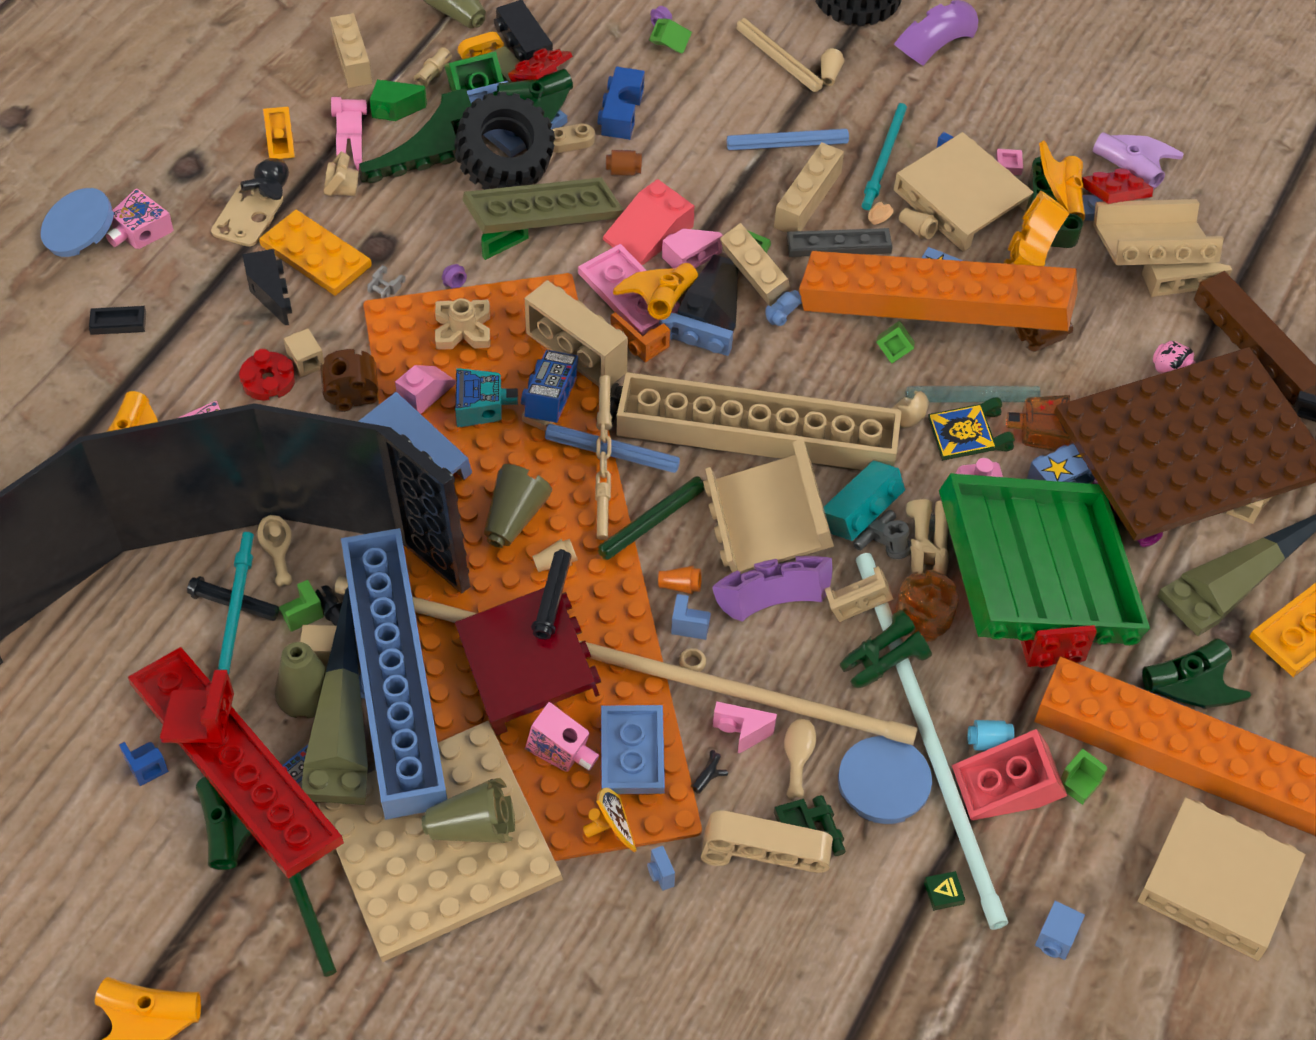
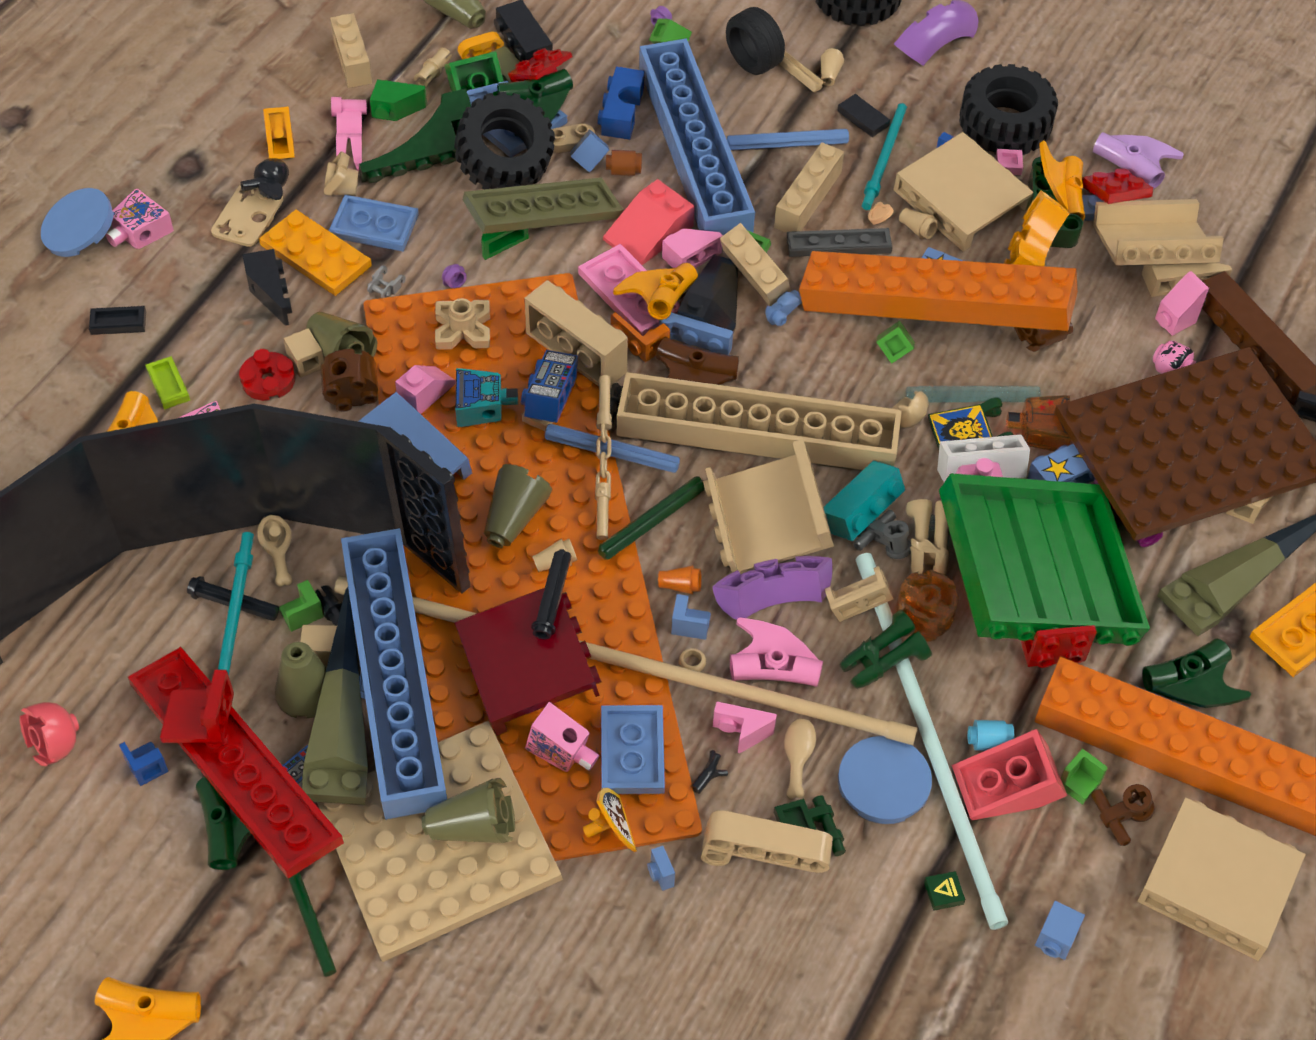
(49, 731): none -> coral cylinder
(167, 382): none -> lime tile
(339, 334): none -> olive cone
(374, 222): none -> medium blue tile
(589, 150): none -> medium blue panel
(695, 137): none -> medium blue brick
(696, 364): none -> reddish brown pin
(755, 40): none -> black tyre
(774, 656): none -> bright pink pin
(863, 115): none -> black tile
(1008, 451): none -> white brick
(1012, 89): none -> black tyre
(1114, 815): none -> reddish brown piece
(1182, 304): none -> bright pink slope

